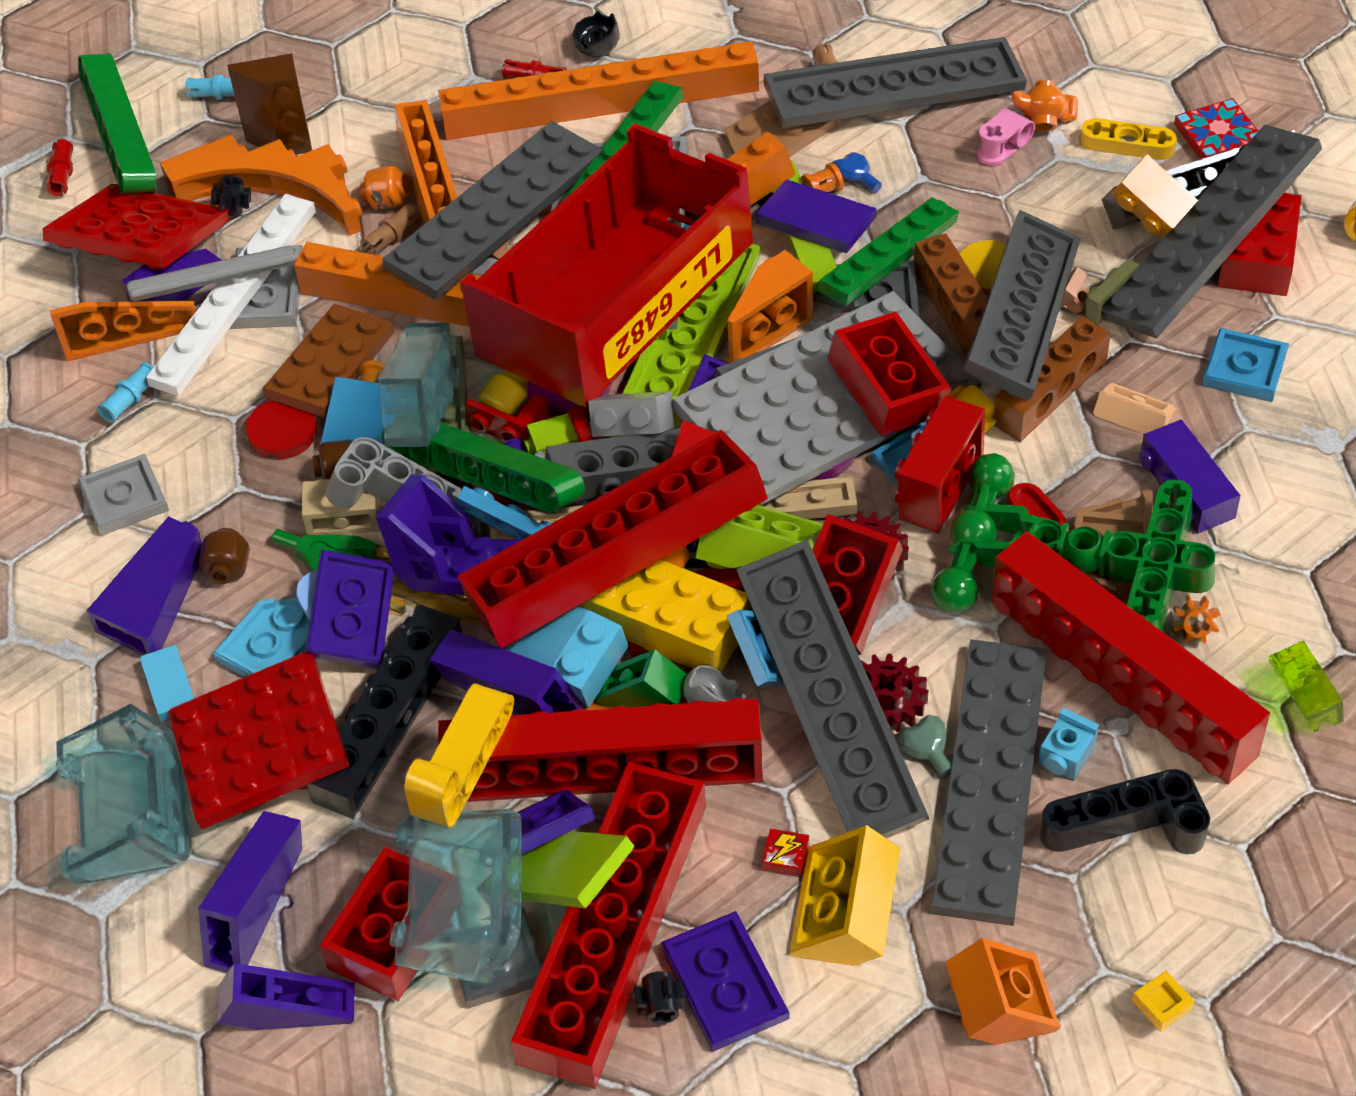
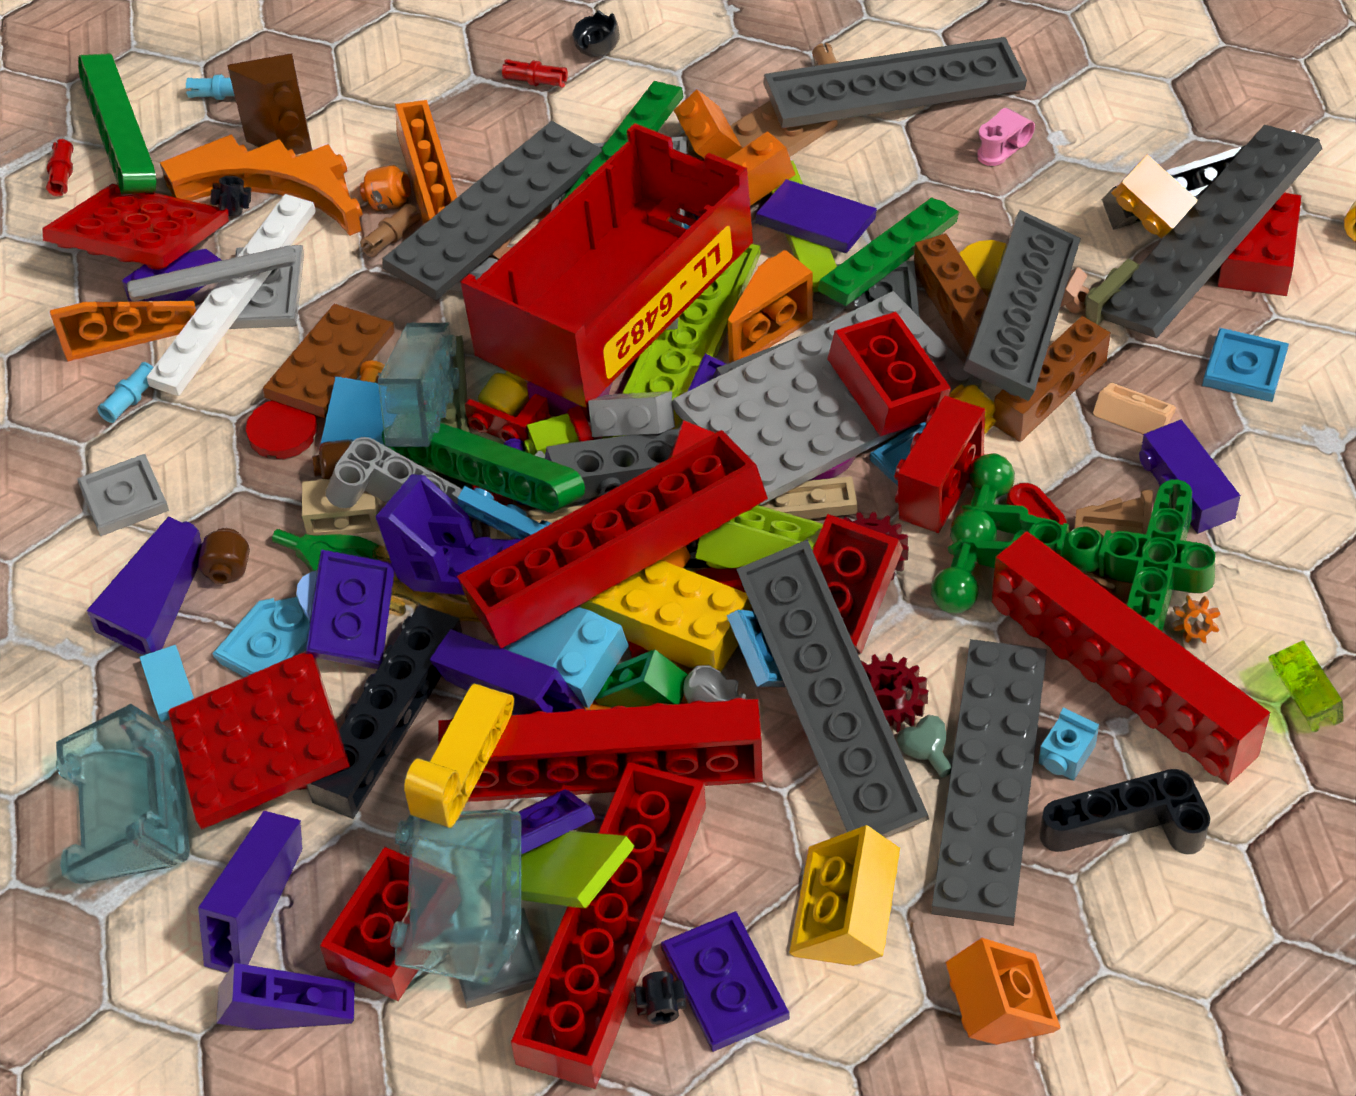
(362, 281): orange brick -> none
(595, 90): orange brick -> none
(706, 126): none -> orange brick
(785, 852): red tile -> none
(830, 174): orange bush -> none
(856, 169): blue rock -> none
(1046, 105): orange piece -> none
(1137, 148): yellow beam -> none
(1163, 1001): yellow tile -> none
(1215, 128): tile -> none

